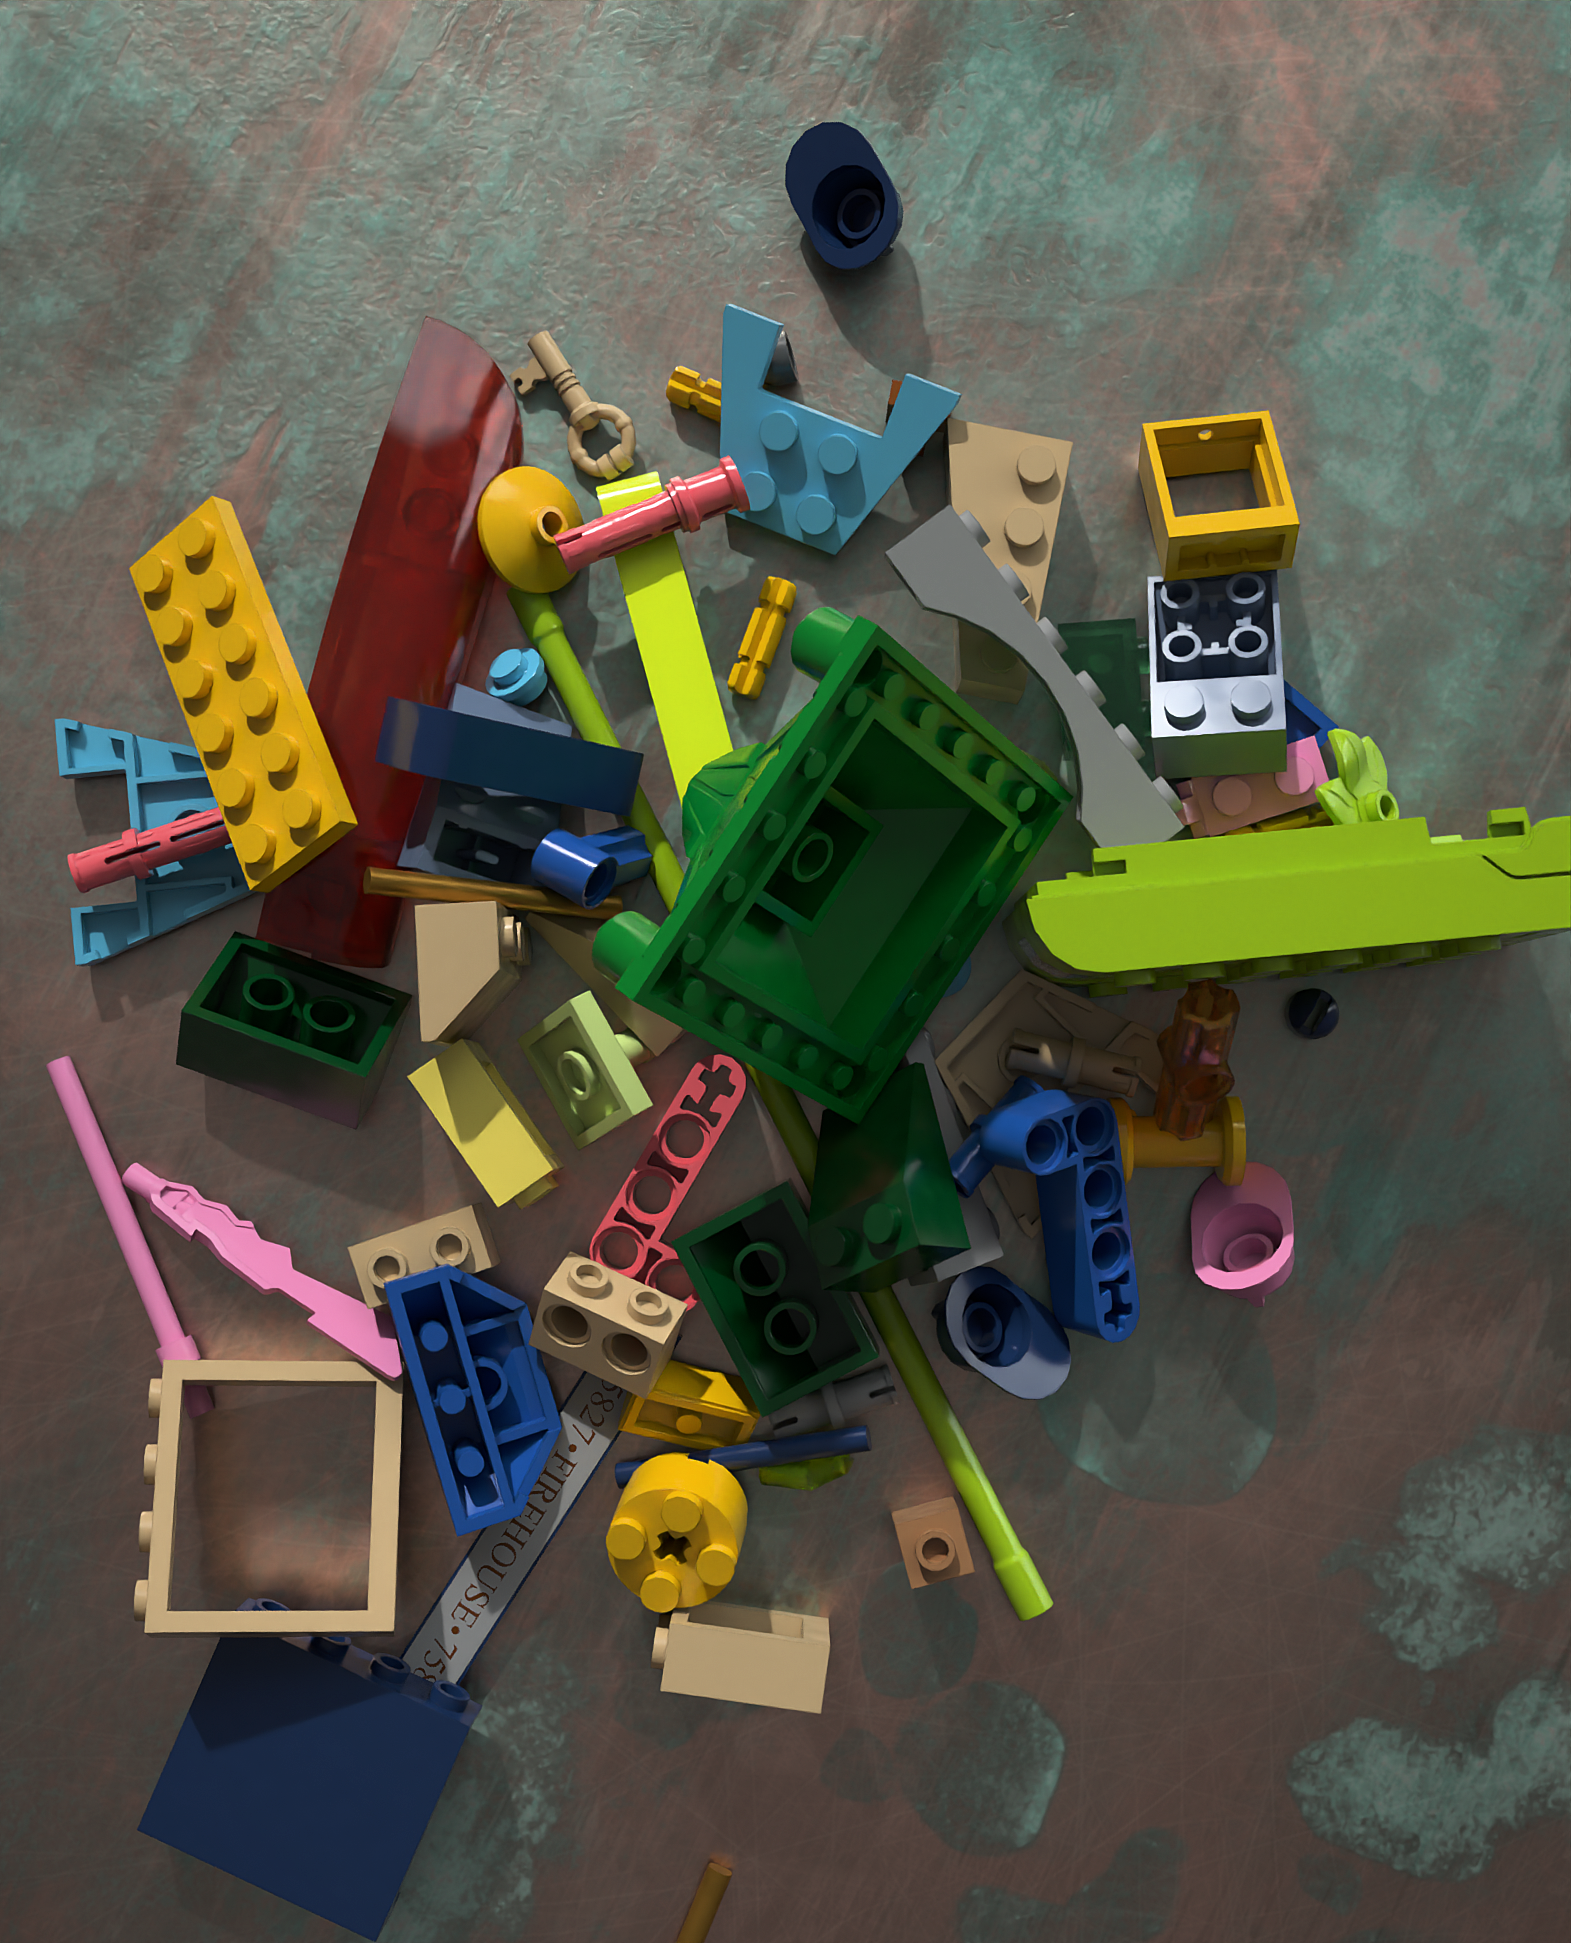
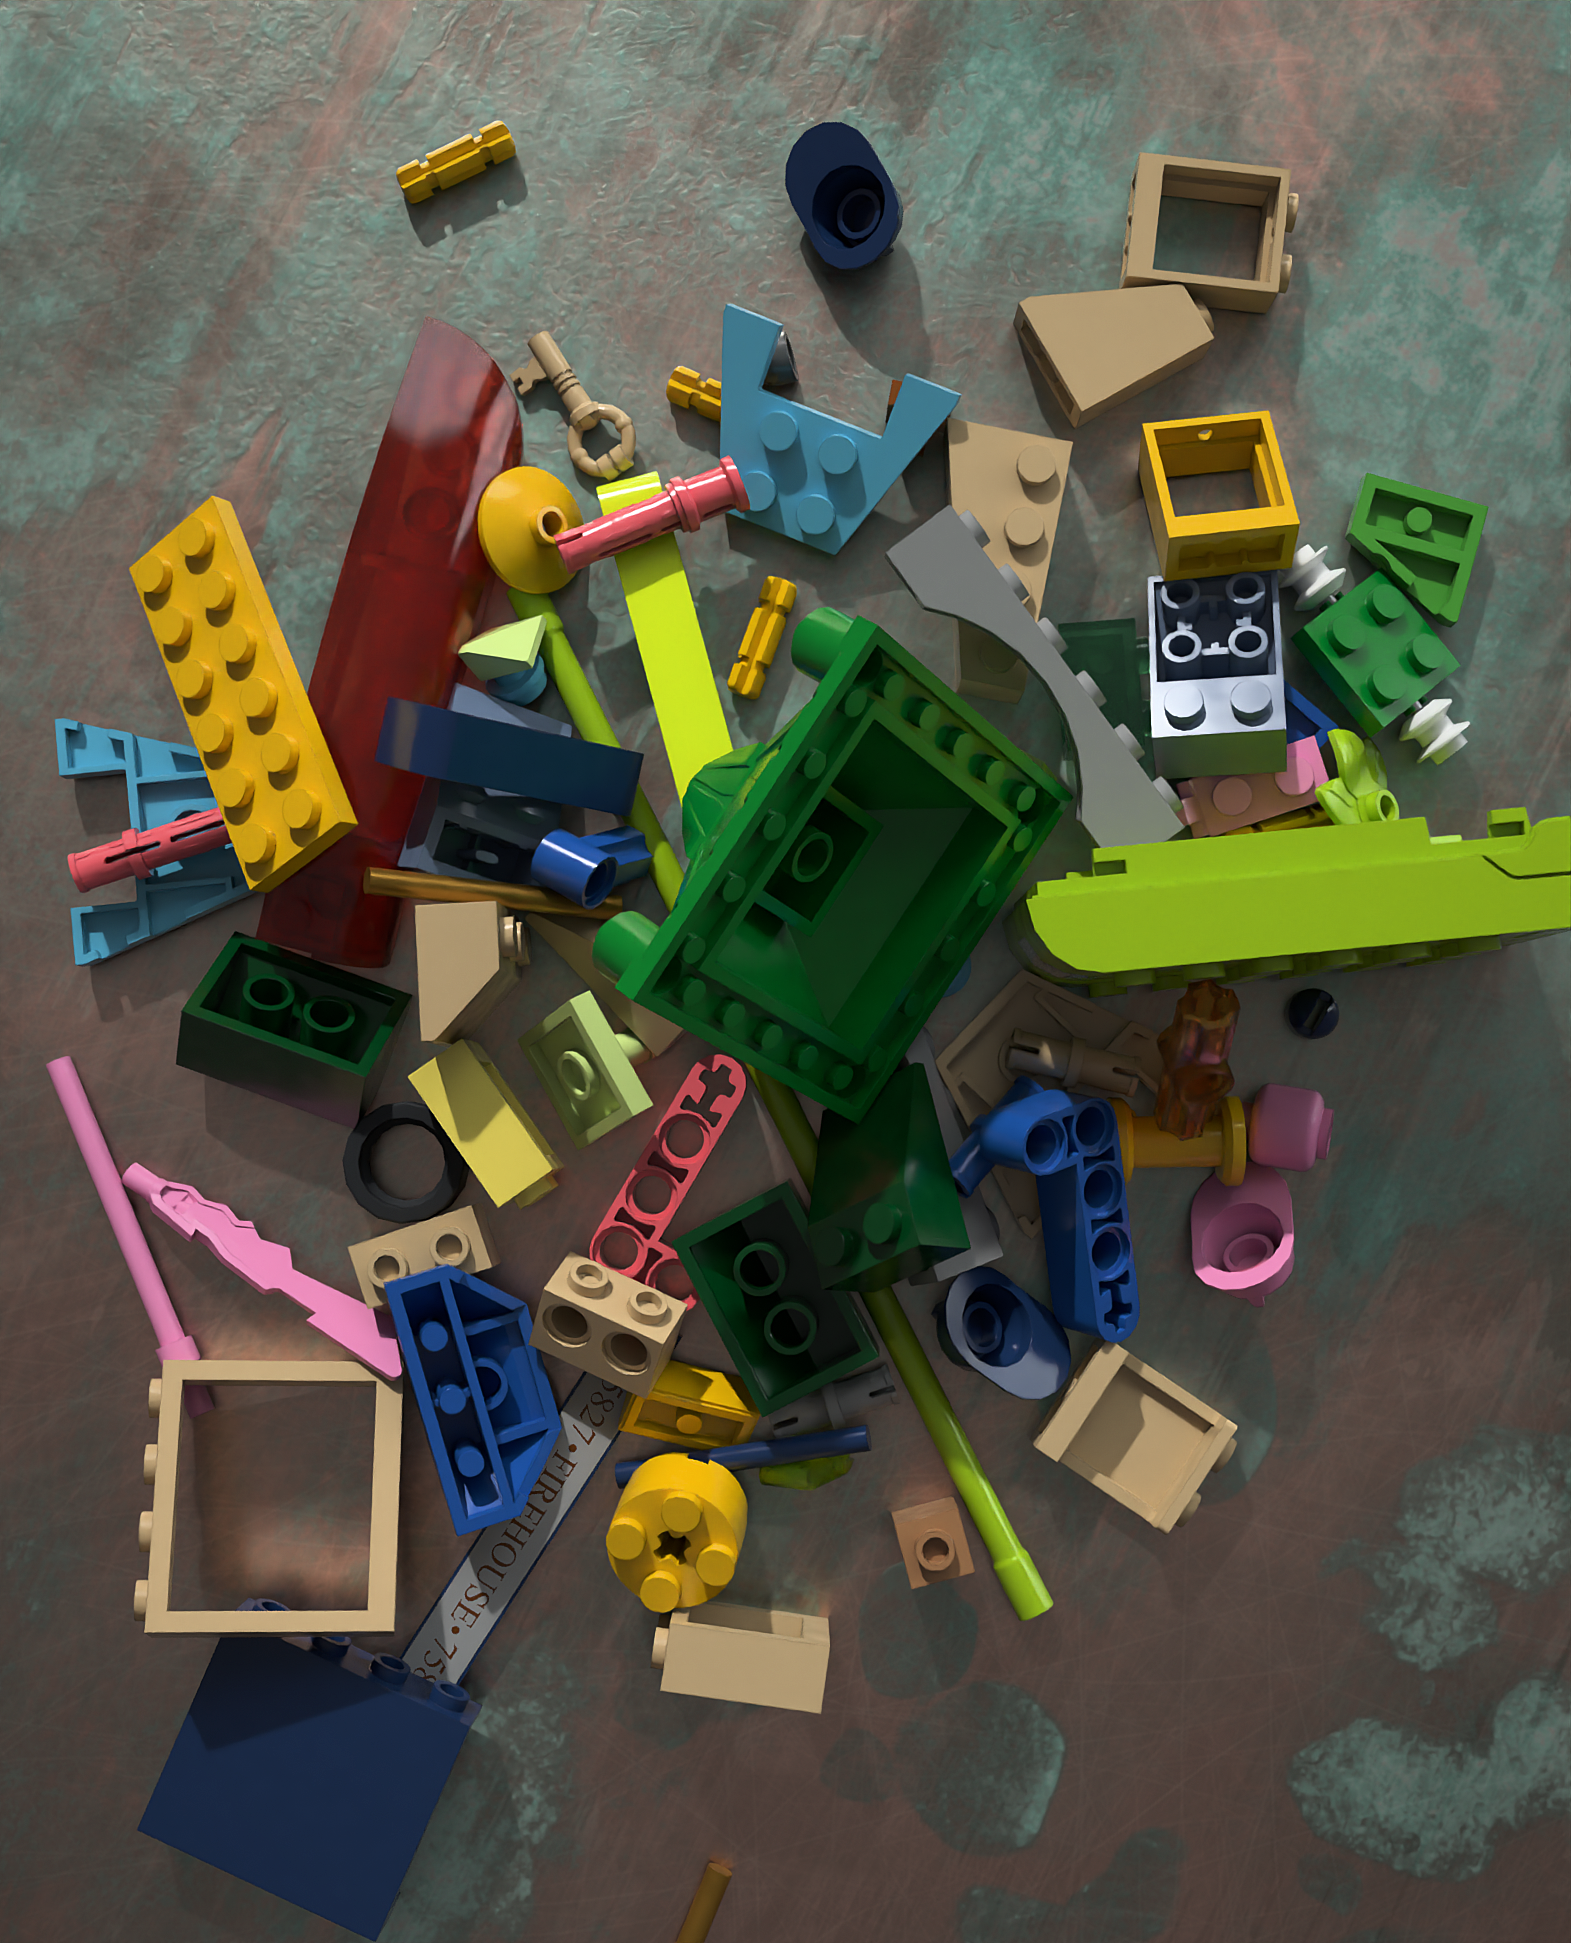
(364, 1187): none -> black tyre
(456, 162): none -> yellow axle
(504, 648): none -> yellowish green slope
(1112, 343): none -> tan slope
(1135, 1435): none -> tan panel
(1218, 182): none -> tan window
(1287, 1127): none -> bright pink head
(1375, 653): none -> green plate
(1418, 540): none -> bright green wing

